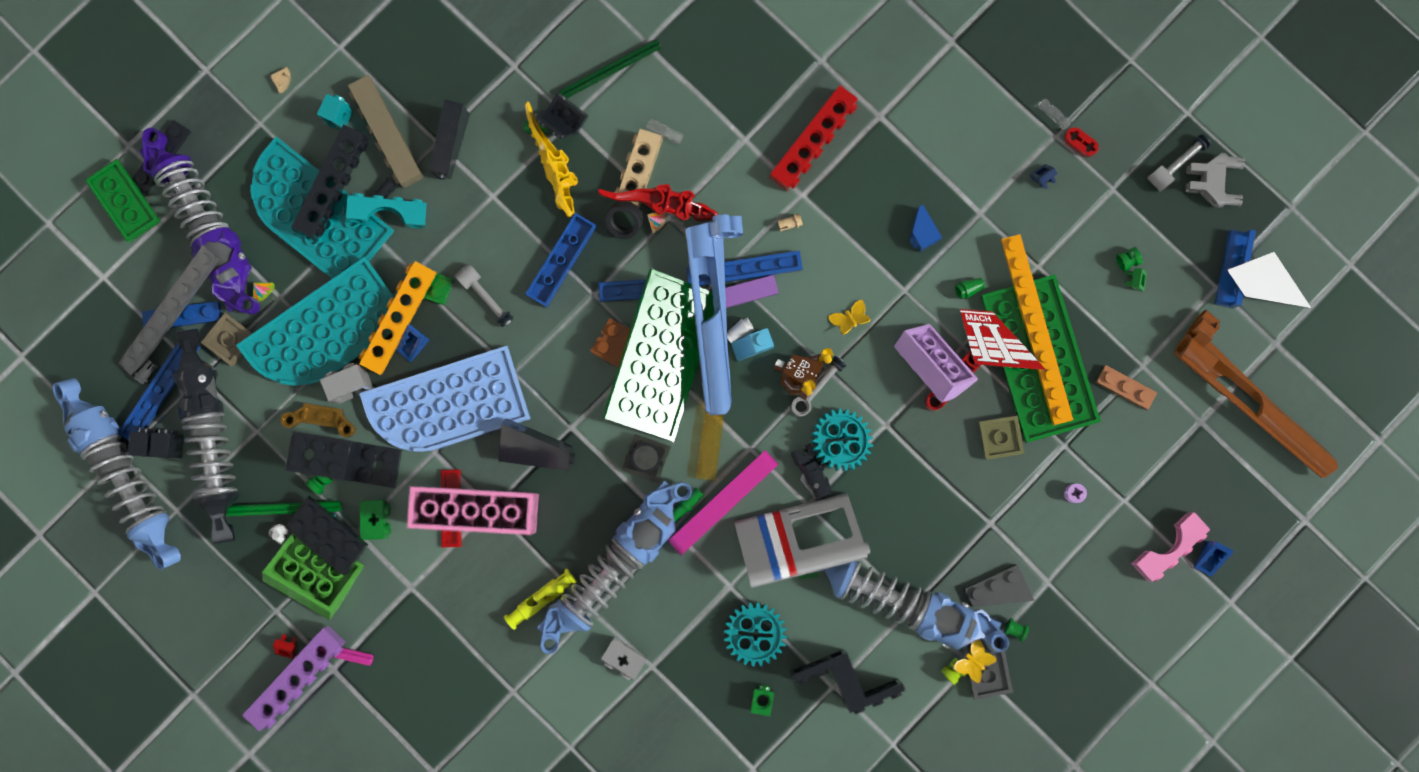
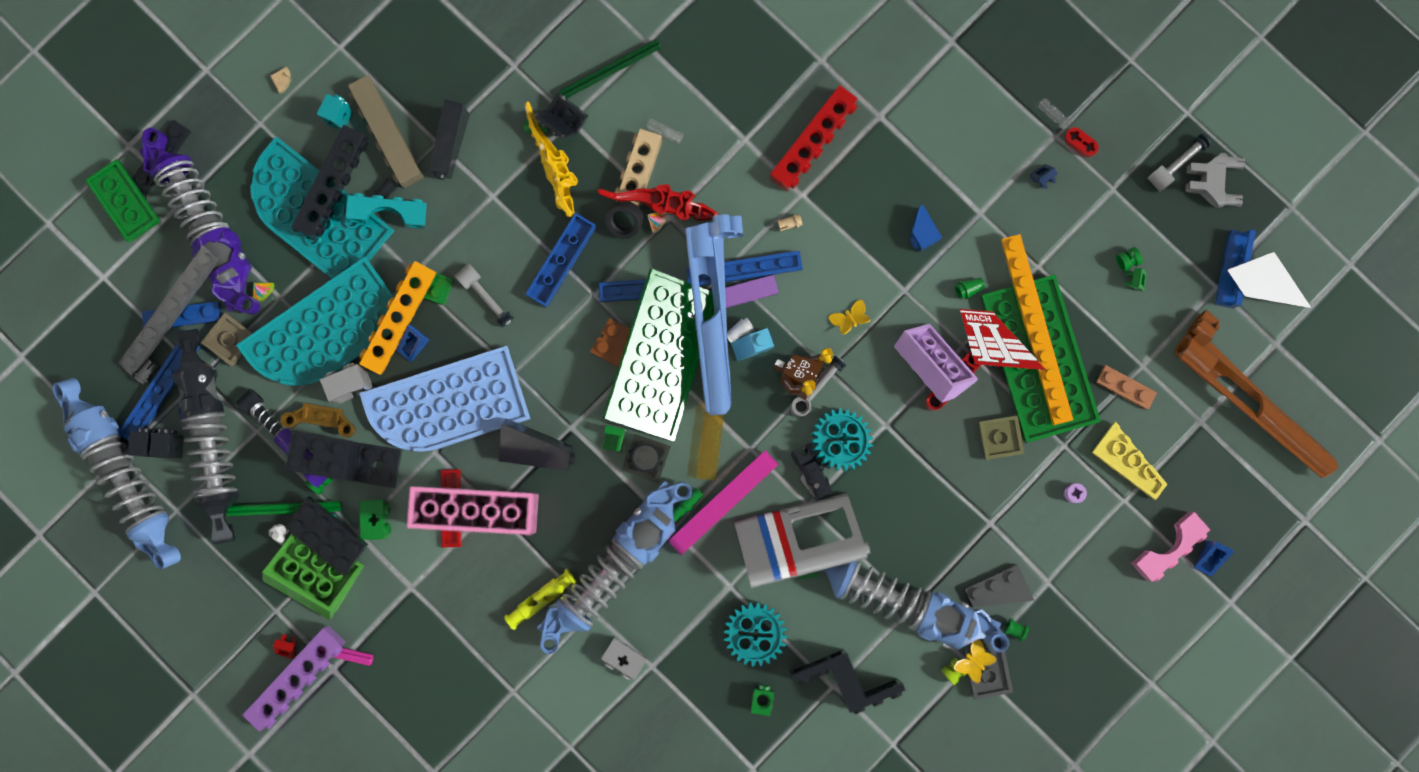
(252, 404): none -> piece
(613, 438): none -> green panel
(1123, 457): none -> light yellow wing

